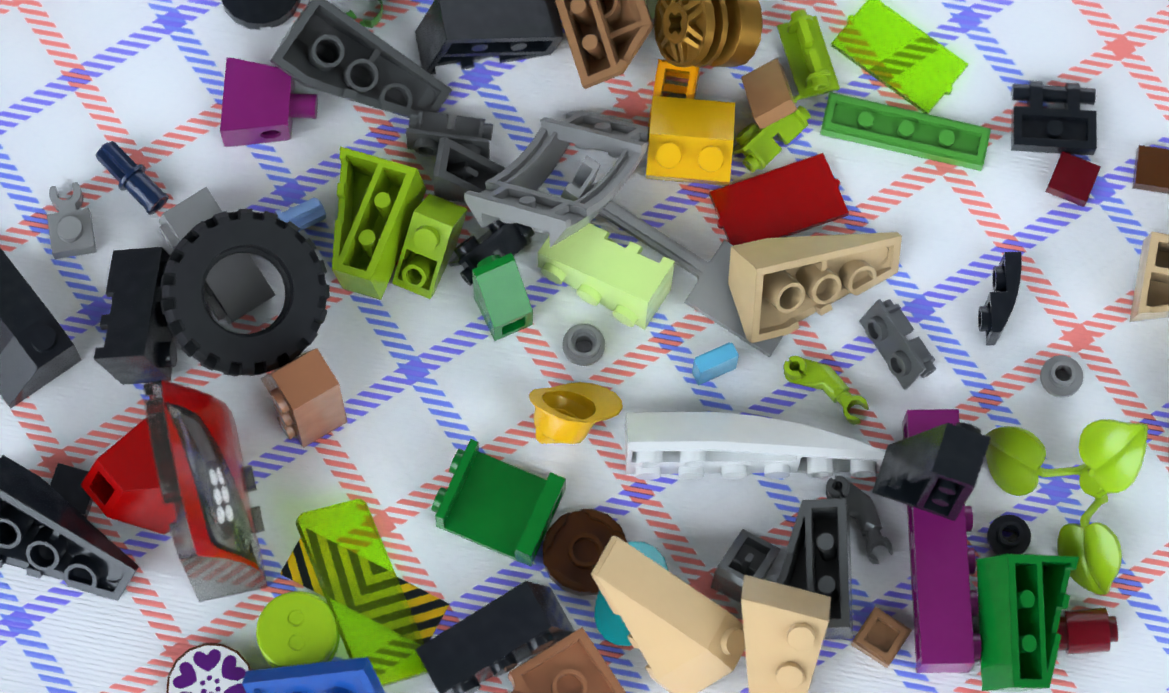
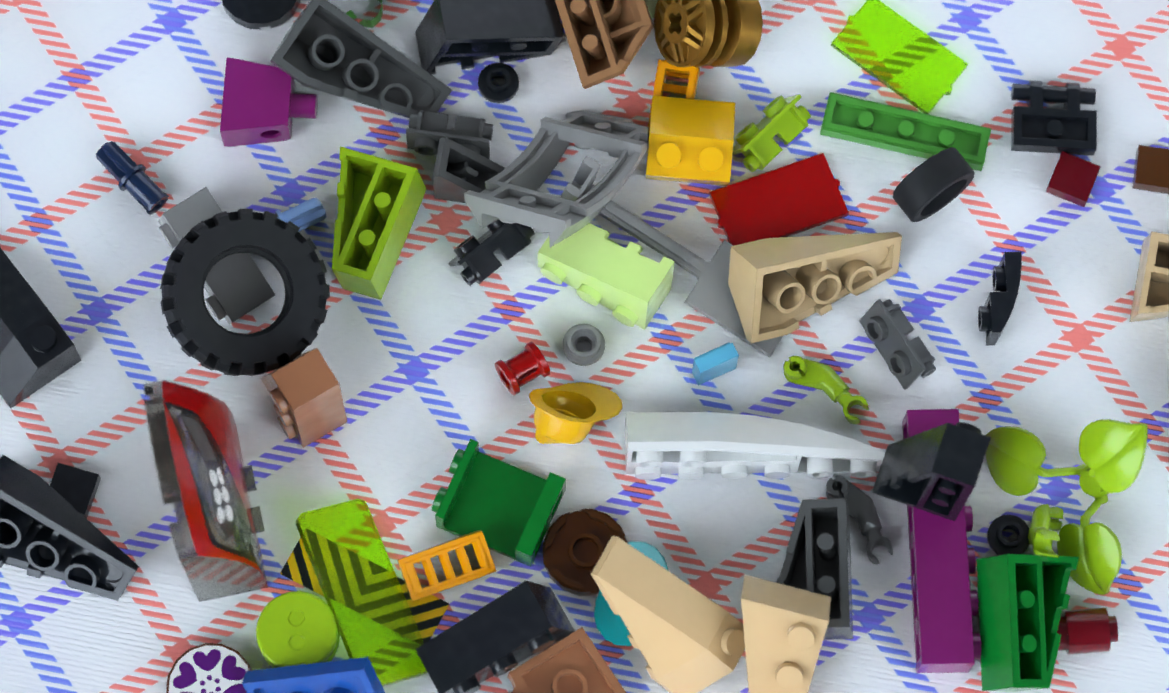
(72, 227): light grey plate -> none
(127, 483): red slope -> none
(137, 335): black wedge -> none
(429, 245): lime slope -> none
(482, 553): none -> light orange slope
(501, 93): none -> black plate
(501, 295): slope -> none
(522, 368): none -> red bush
(746, 556): dark grey slope -> none
(769, 93): medium nougat tile -> none
(807, 55): lime hinge -> none
(881, 637): medium nougat tile -> none
(933, 184): none -> black tyre
(1039, 533): none -> lime arm
(1053, 384): light grey plate -> none

